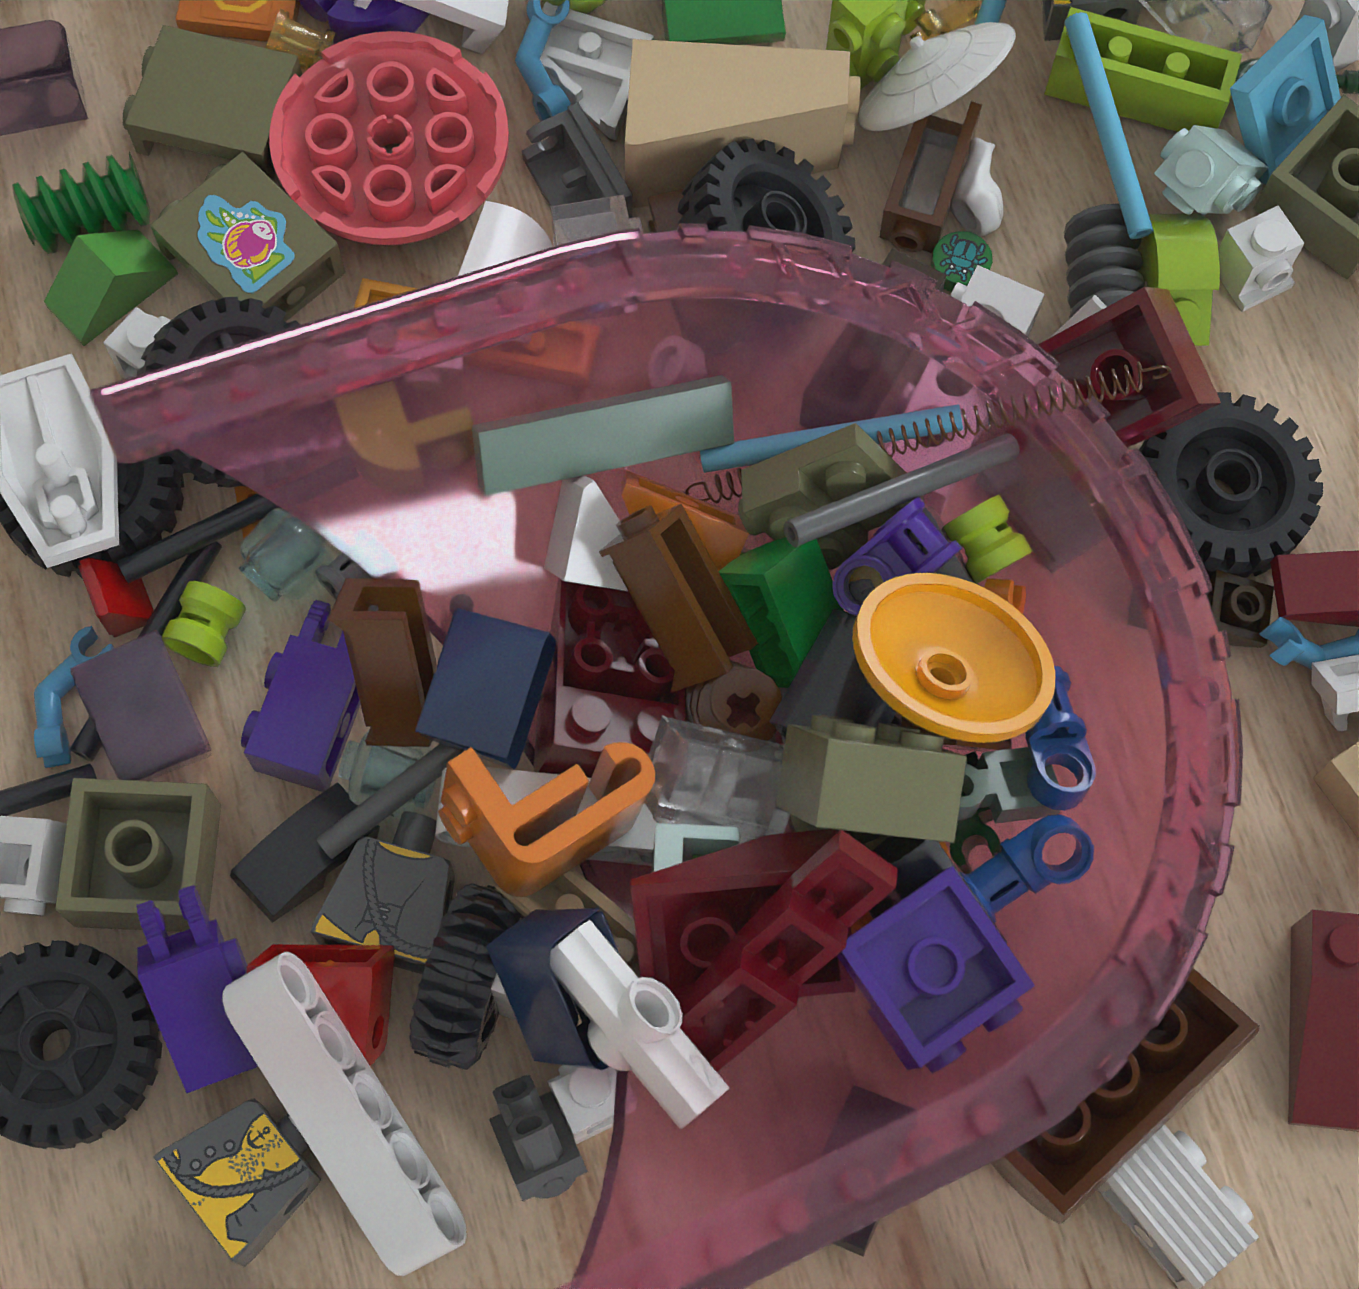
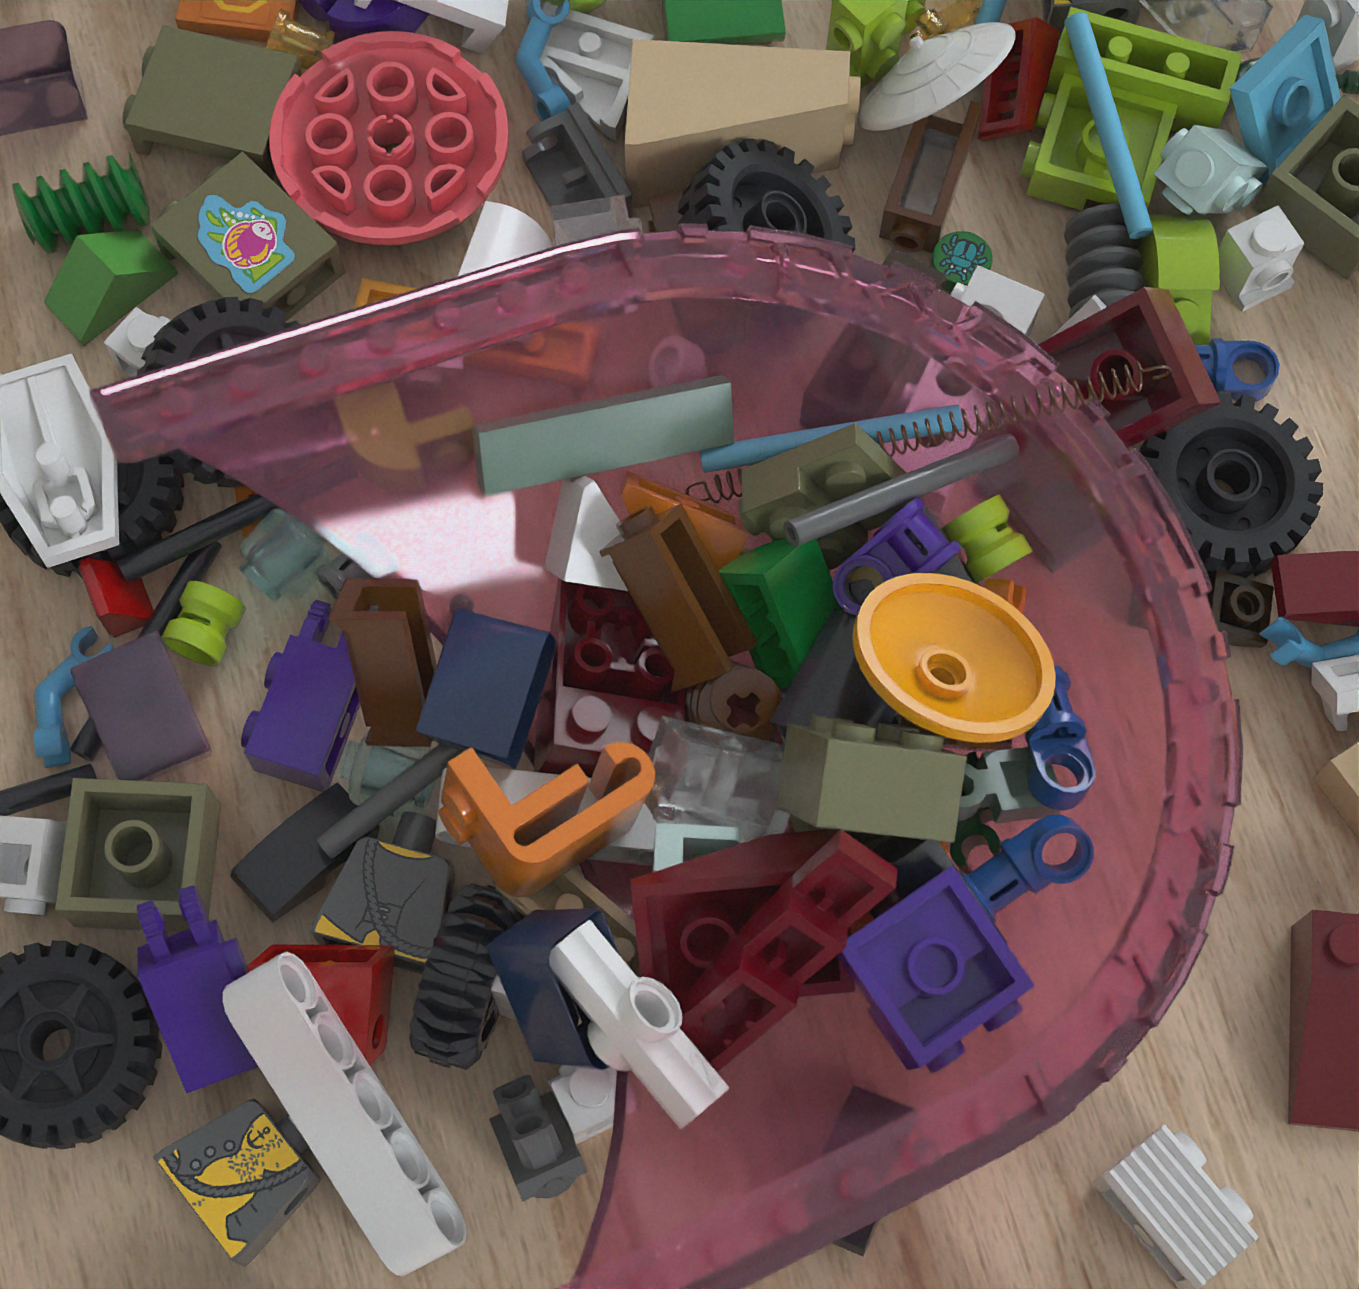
(977, 197): white animal -> none
(1031, 58): none -> red slope
(1071, 160): none -> lime plate
(1113, 1122): reddish brown brick -> none
(1219, 360): none -> blue connector

